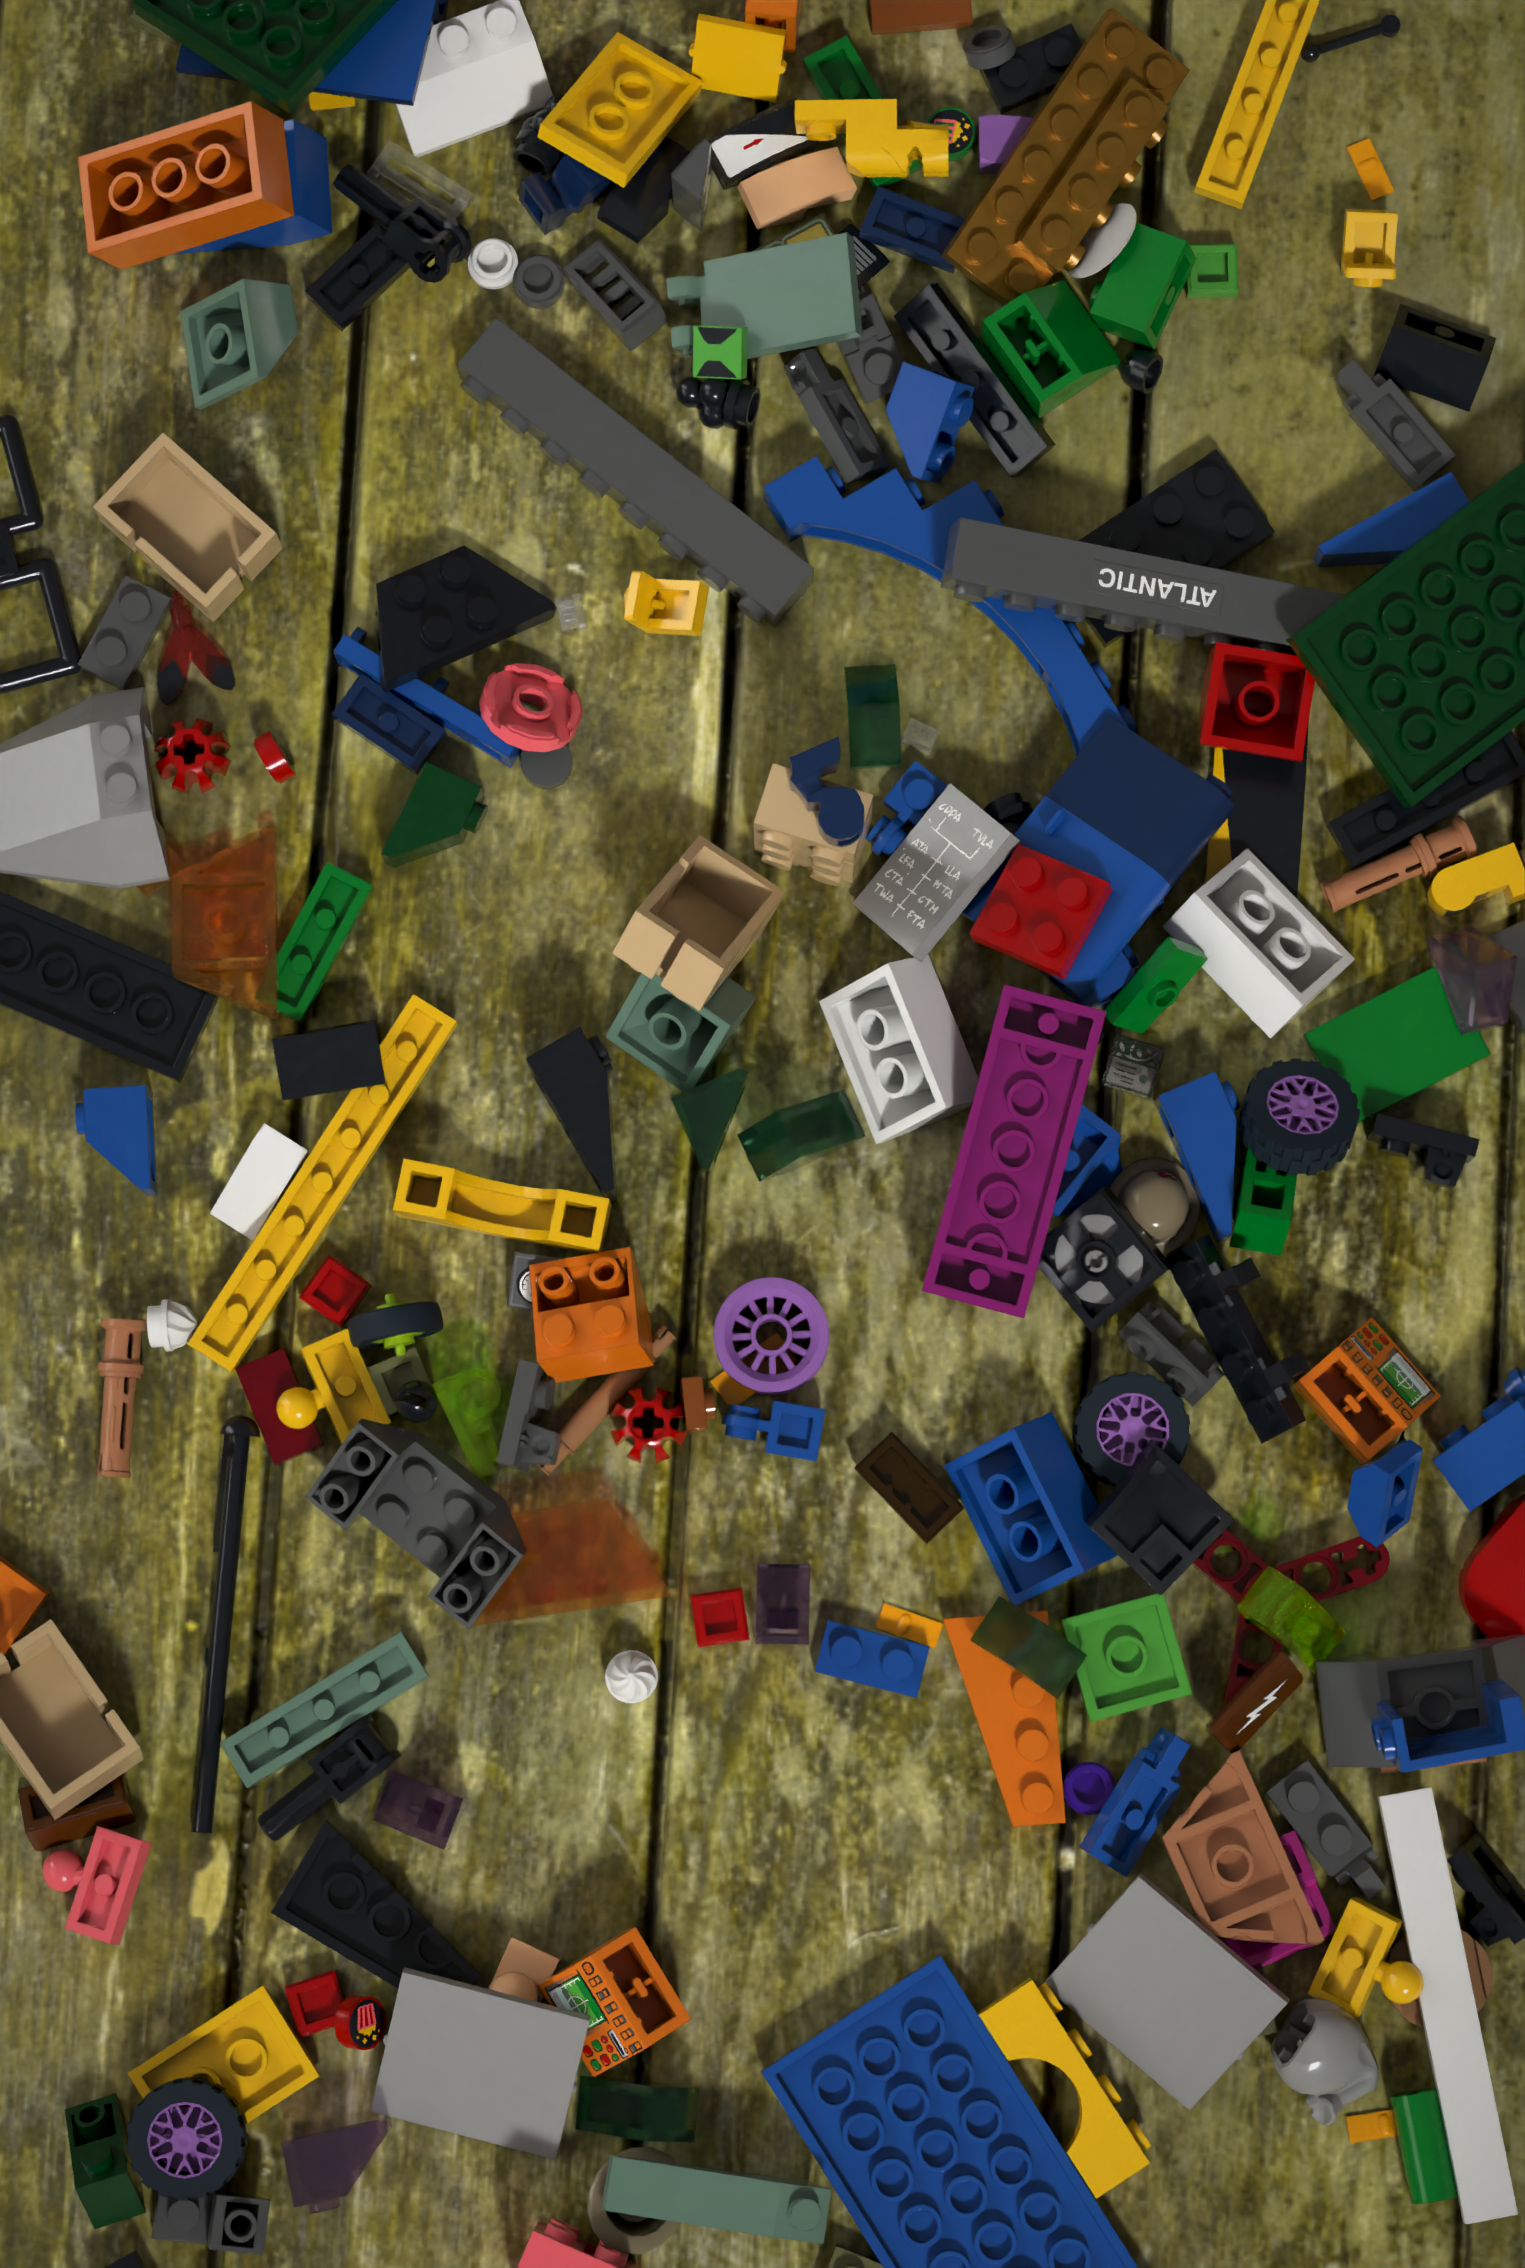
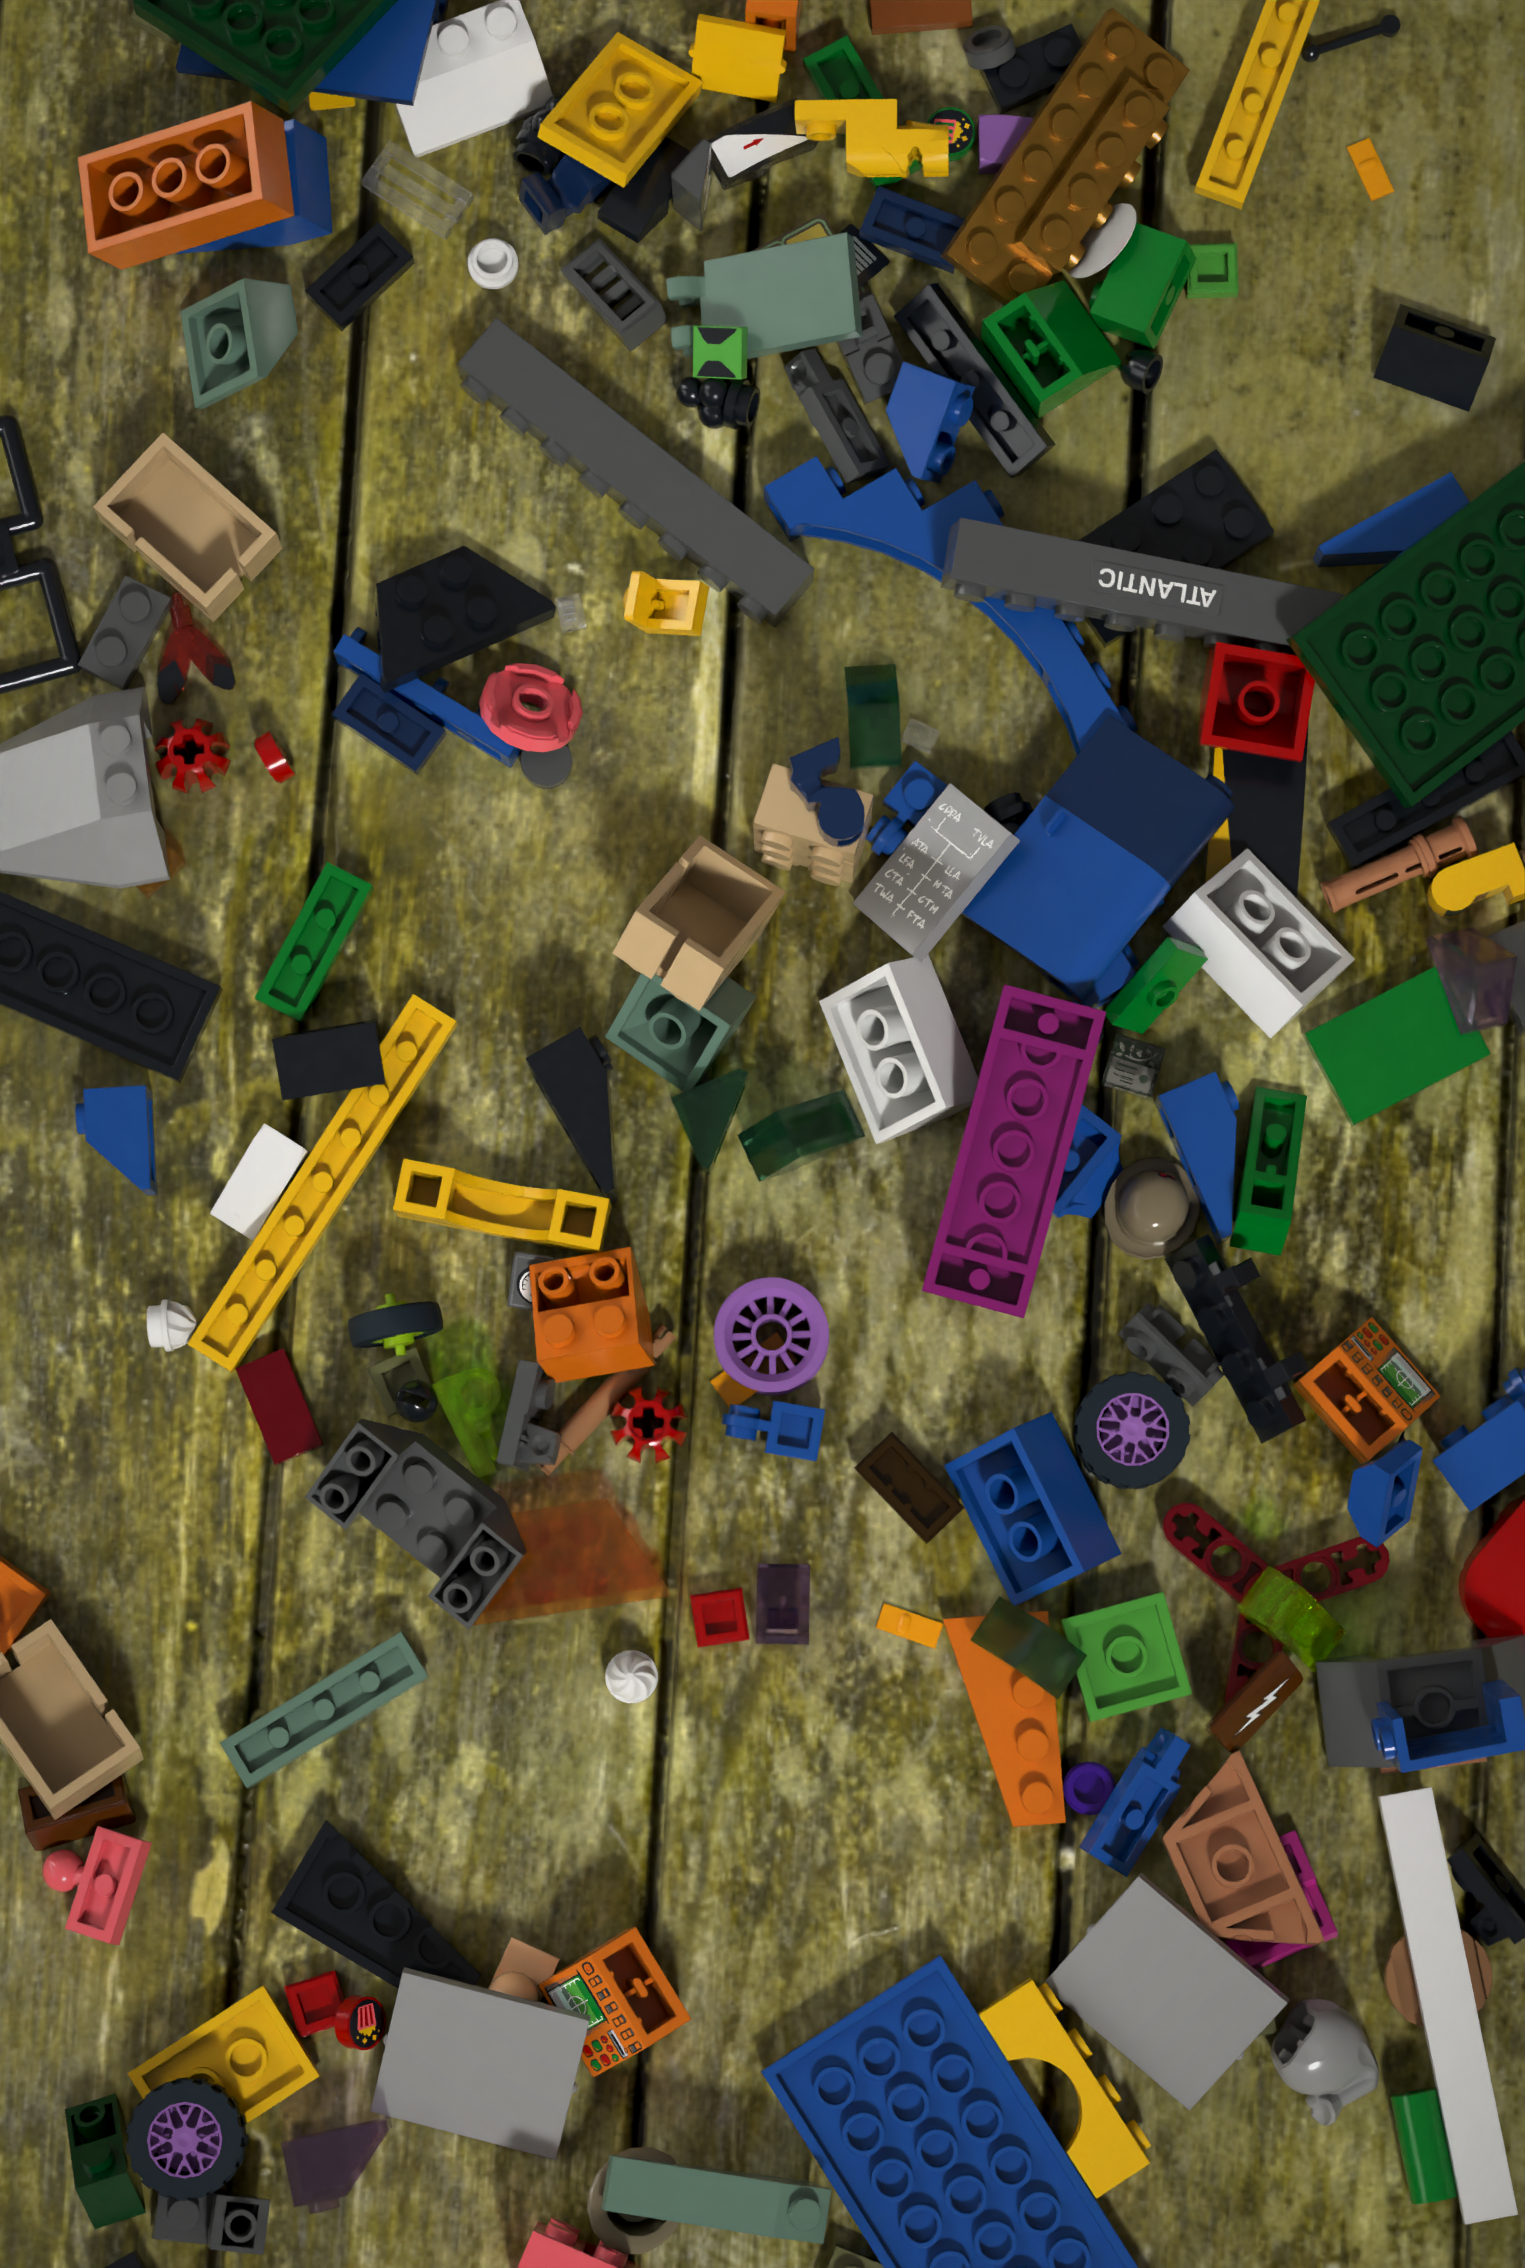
(120, 1370): nougat pin -> none
(227, 1537): black bar -> none
(230, 925): clear orange wing -> none
(335, 1291): red tile -> none
(338, 1773): black connector -> none
(341, 1388): yellow plate -> none
(412, 231): black connector -> none
(420, 1810): slope -> none
(434, 816): dark green slope -> none
(538, 281): dark grey tile -> none
(637, 2109): clear green slope -> none
(697, 1403): dark orange plate -> none
(792, 187): light nougat slope -> none
(872, 1659): blue plate -> none
(1041, 911): red plate -> none
(1100, 1259): black piece -> none
(1158, 1518): black plate -> none
(1303, 1093): black wheel -> none
(1326, 1828): dark grey hinge -> none
(1358, 1961): yellow plate -> none
(1369, 246): yellow bracket -> none
(1371, 2126): light orange piece -> none
(1393, 425): dark grey hinge -> none
(1443, 1150): black hinge -> none

